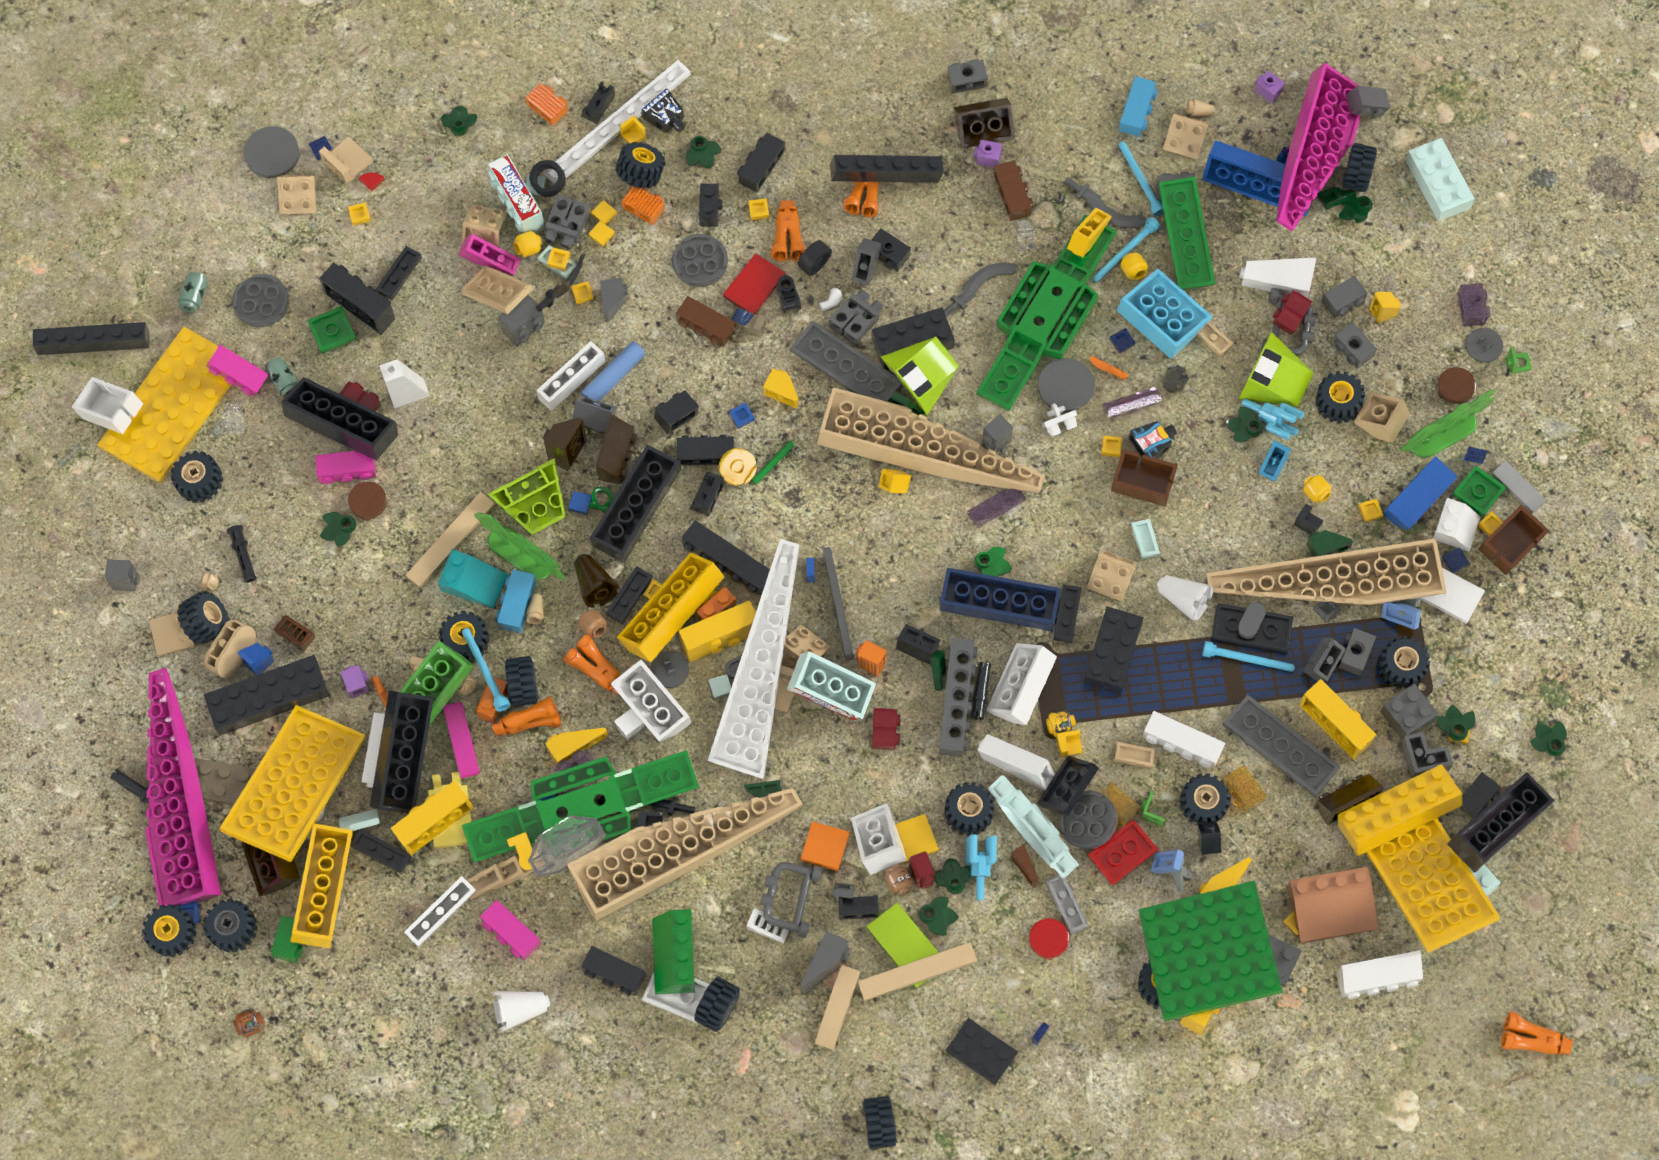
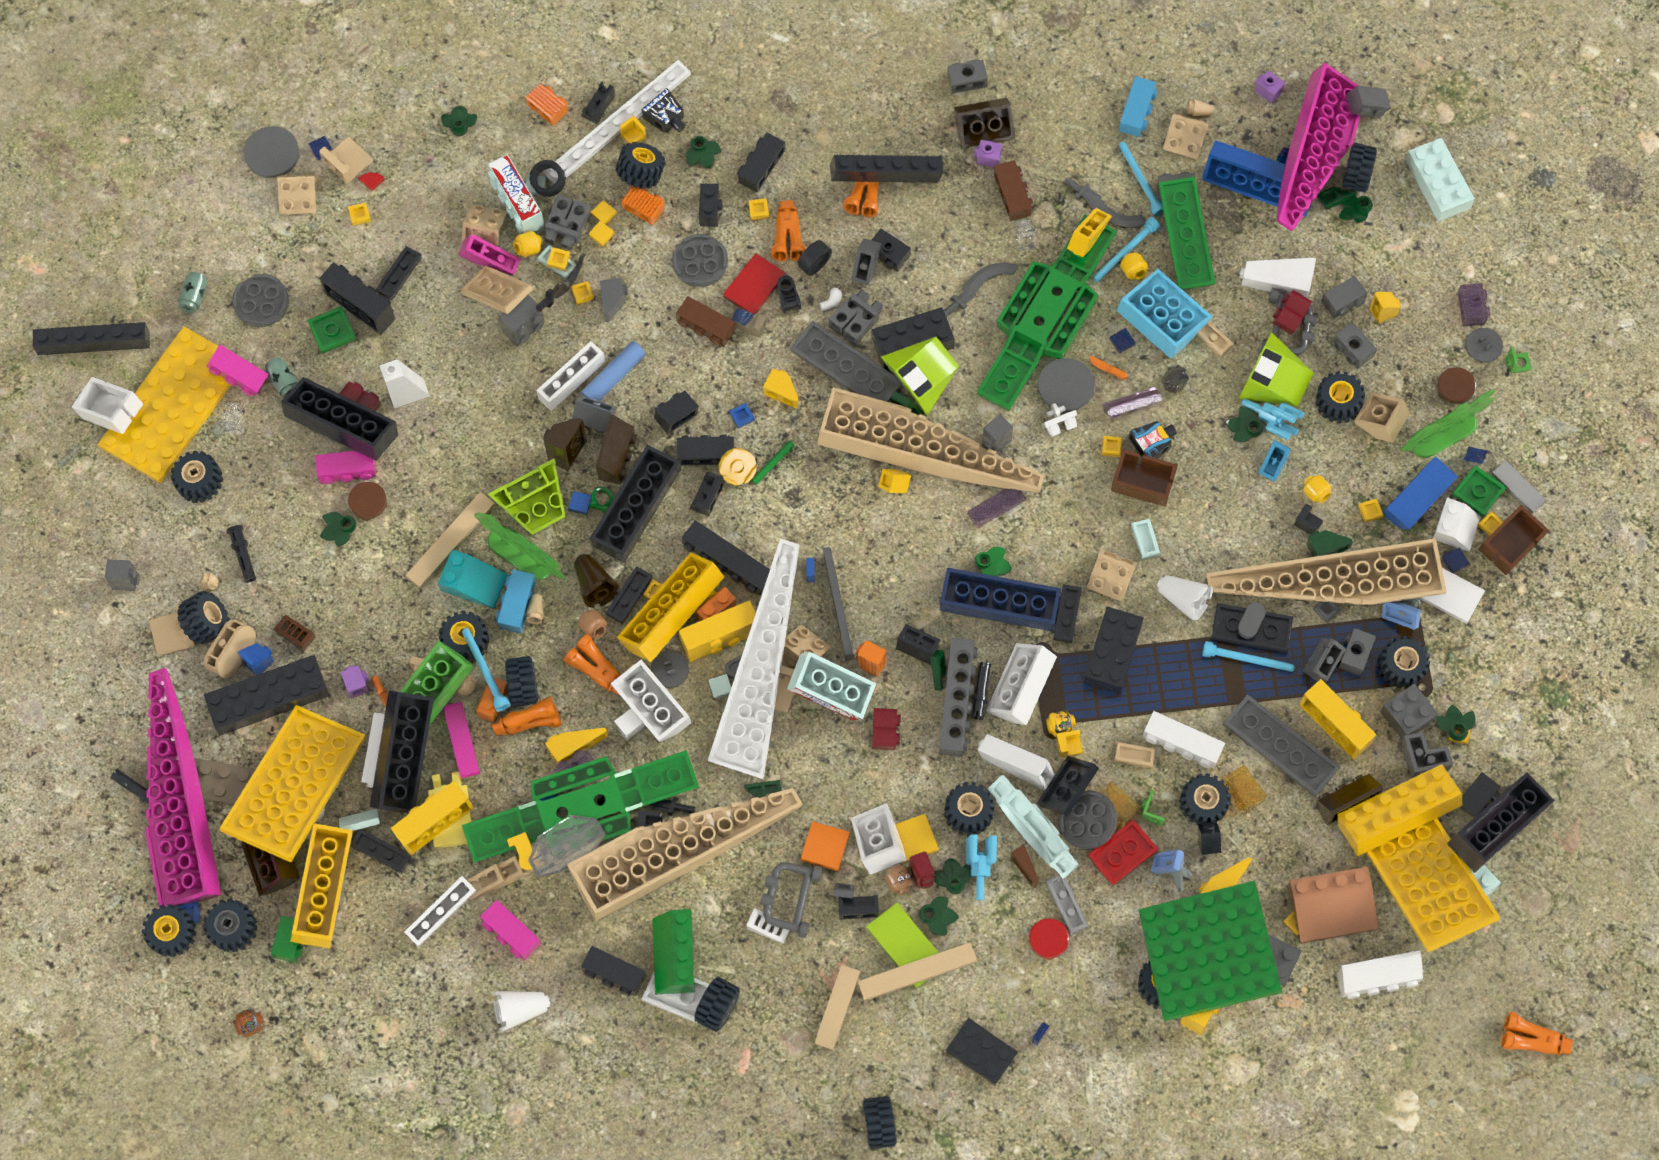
(827, 960): dark grey slope -> none
(1549, 736): dark green plate -> none

